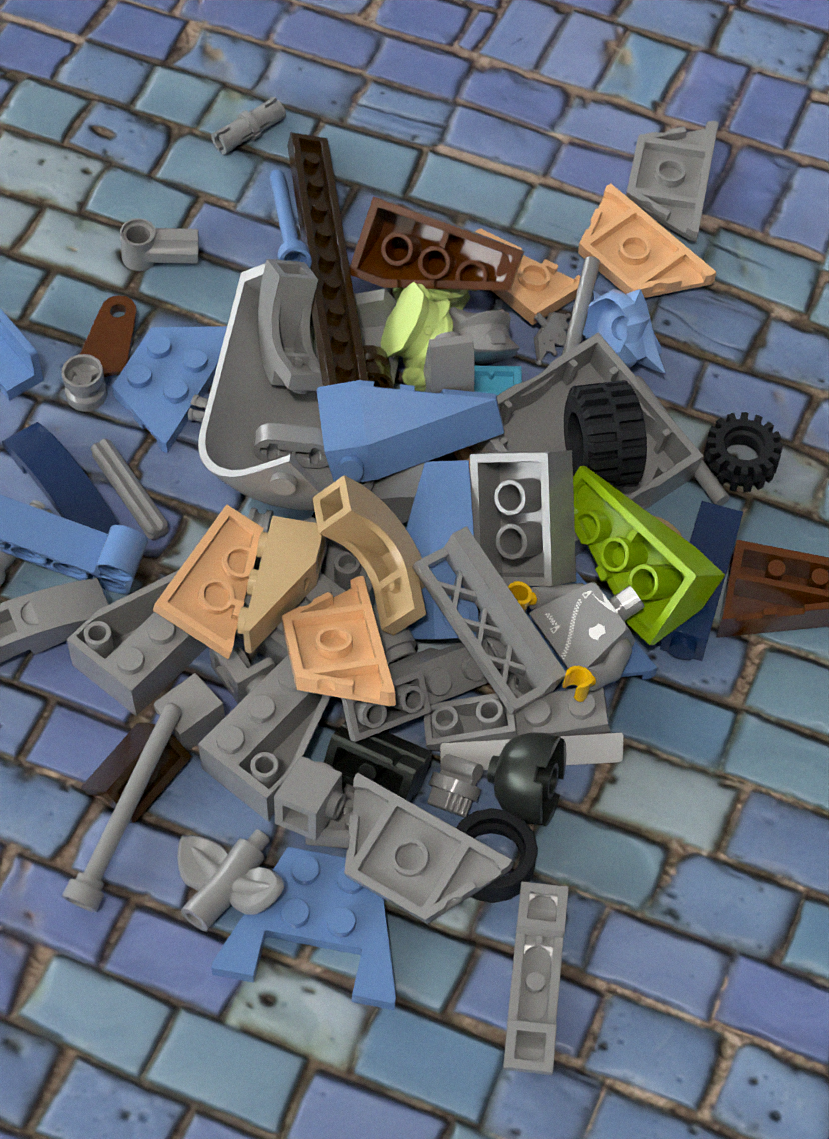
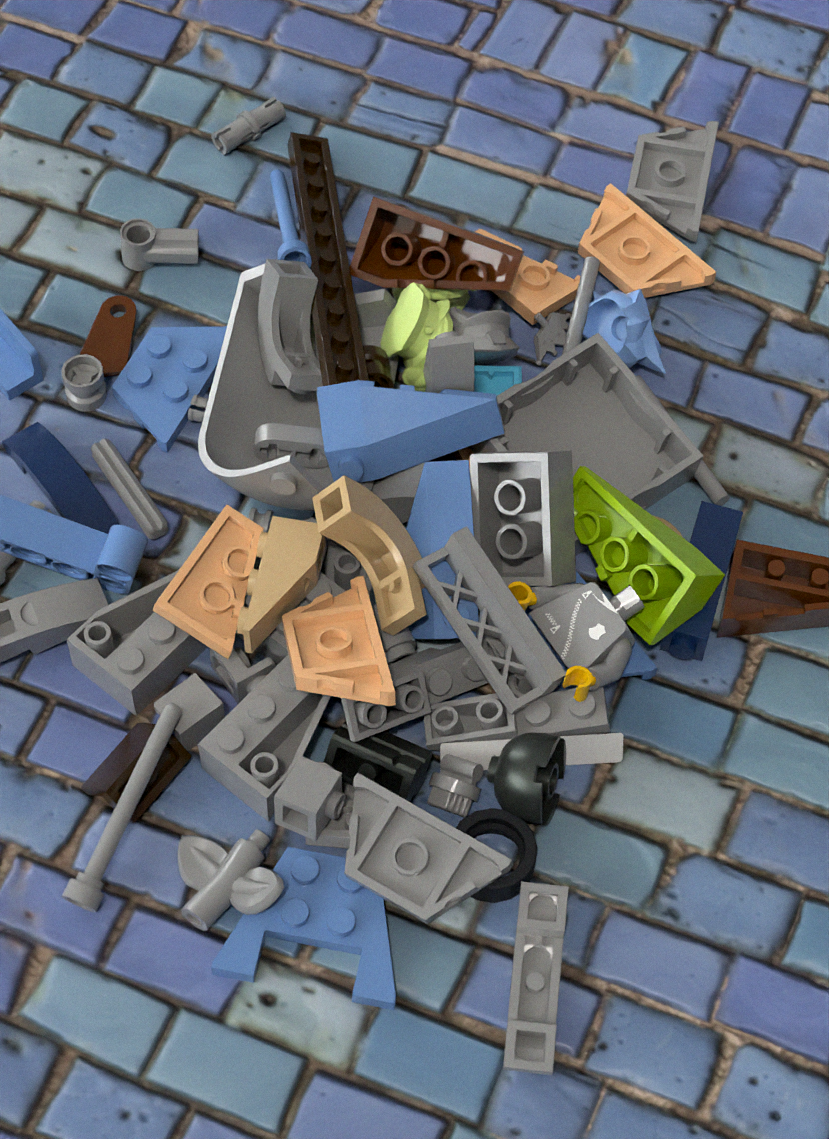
(606, 431): black tyre -> none
(746, 433): black tyre -> none

